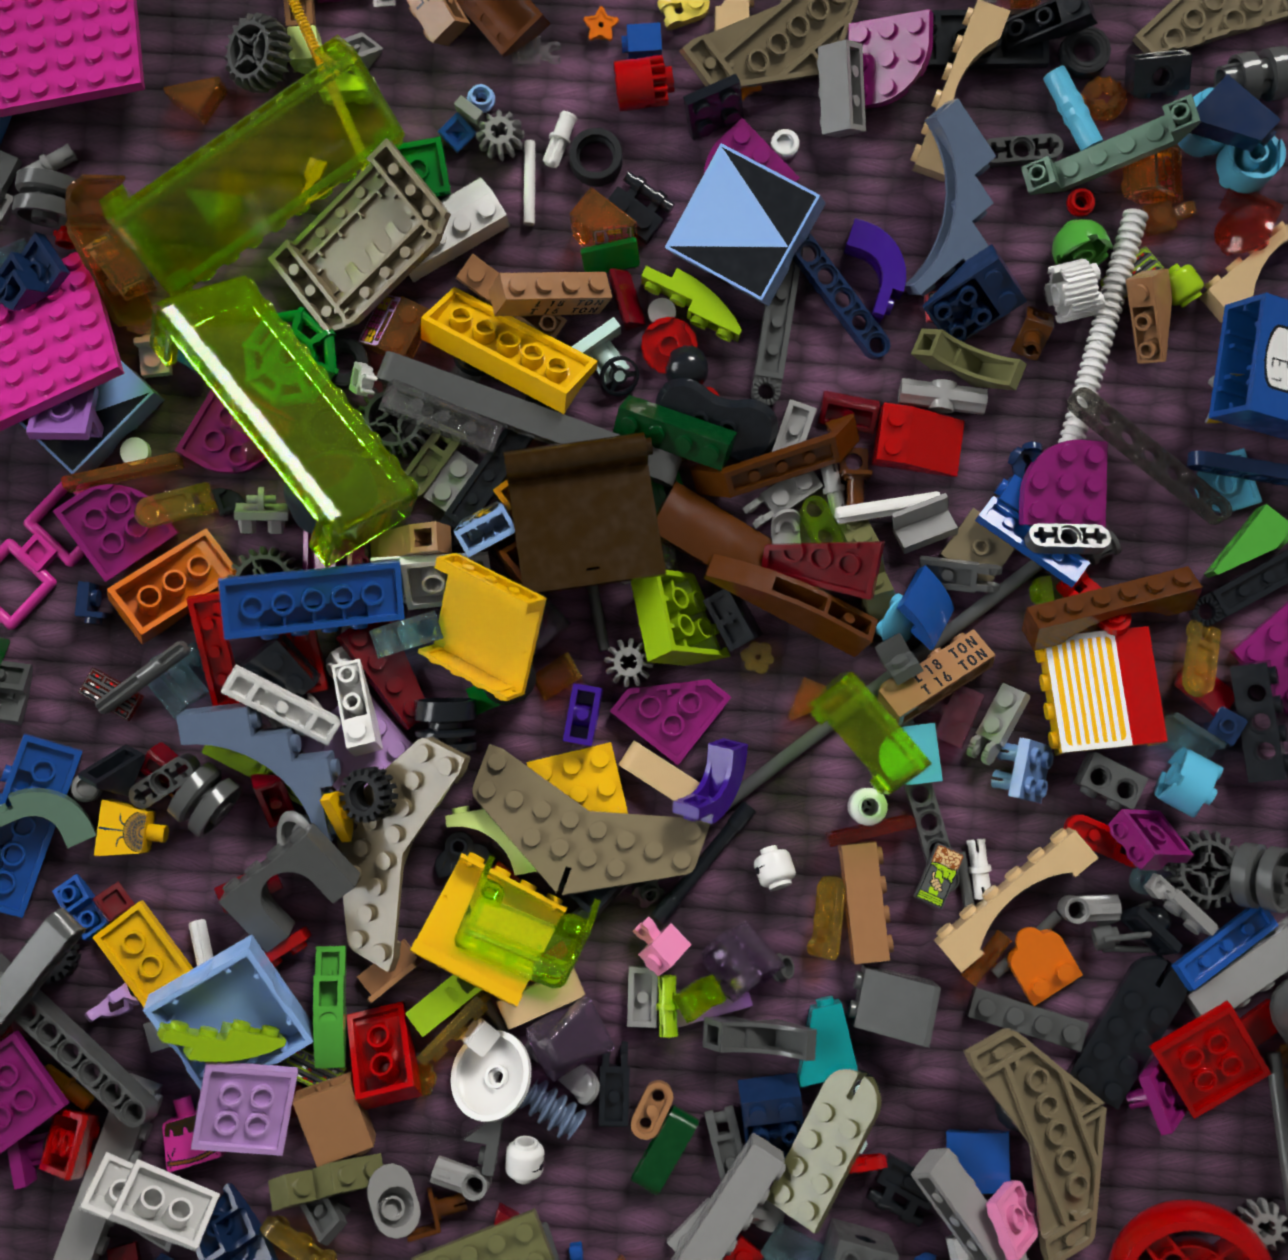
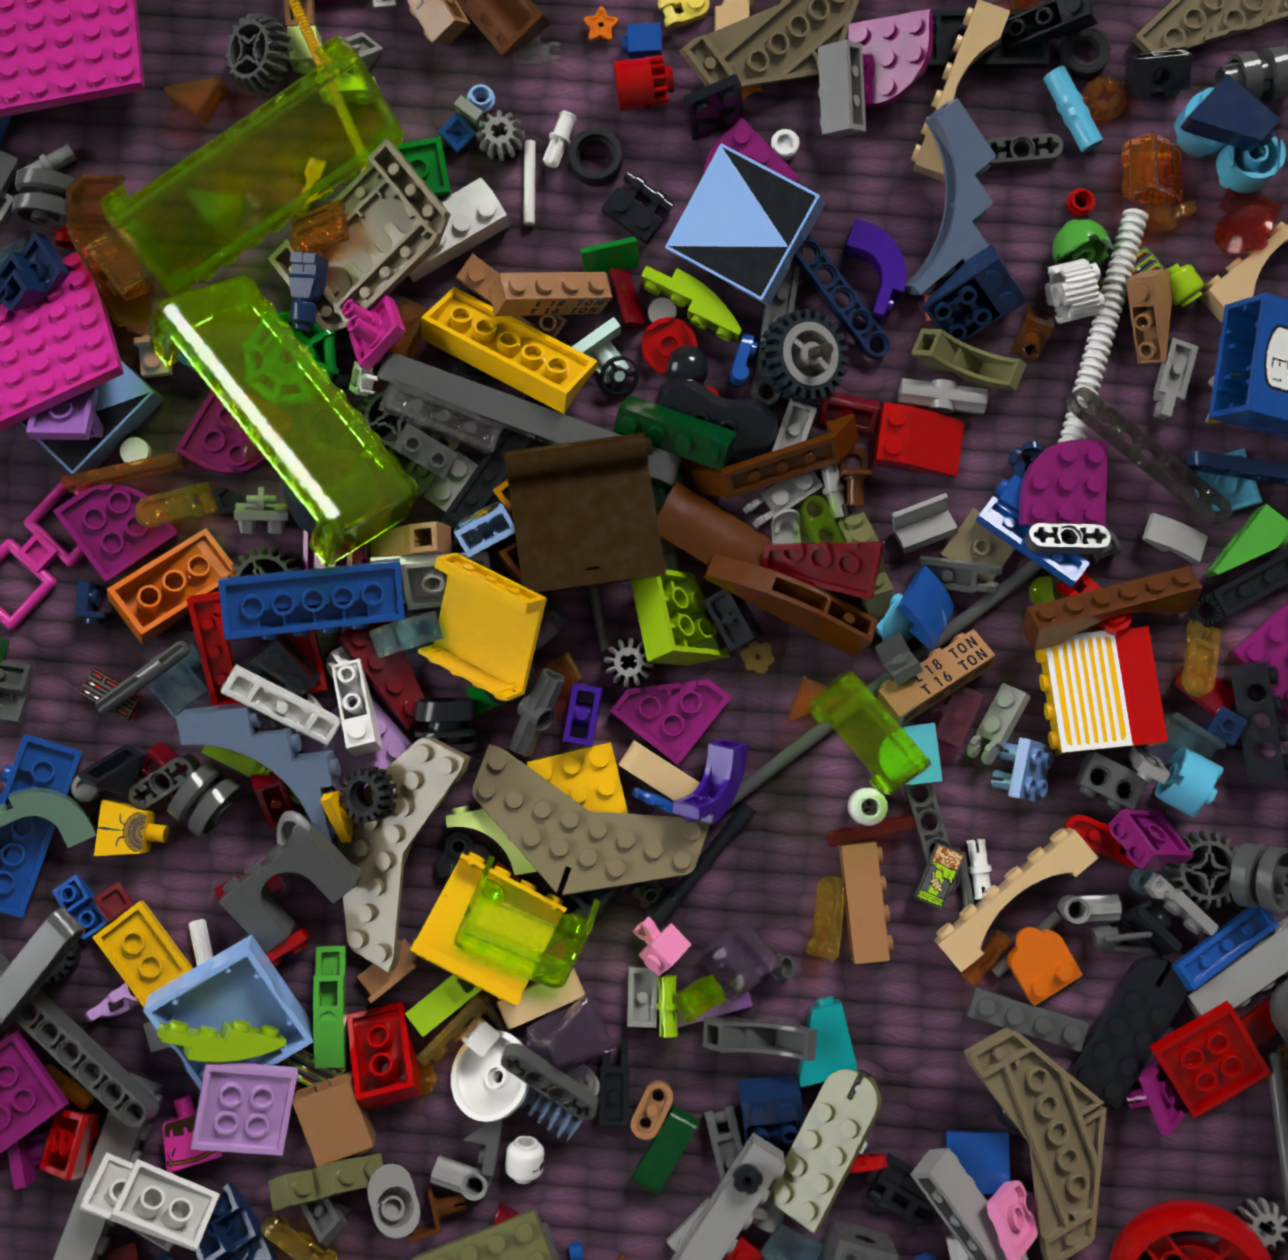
(306, 286): none -> dark blue piece
(320, 228): none -> clear orange plate
(373, 330): none -> dark pink plate
(425, 450): none -> dark grey brick
(523, 1064): none -> dark grey beam
(536, 712): none -> dark grey piece
(600, 221): clear orange slope -> none
(654, 800): none -> blue wheel
(739, 370): none -> blue plate
(751, 1171): none -> black plate
(774, 868): white head -> none
(803, 355): none -> wheel
(878, 508): white axle -> none
(894, 1004): dark grey slope -> none
(1131, 146): sand green slope -> none
(1148, 766): none -> light grey plate
(1173, 377): none -> light grey hinge
(1175, 537): none -> light grey slope

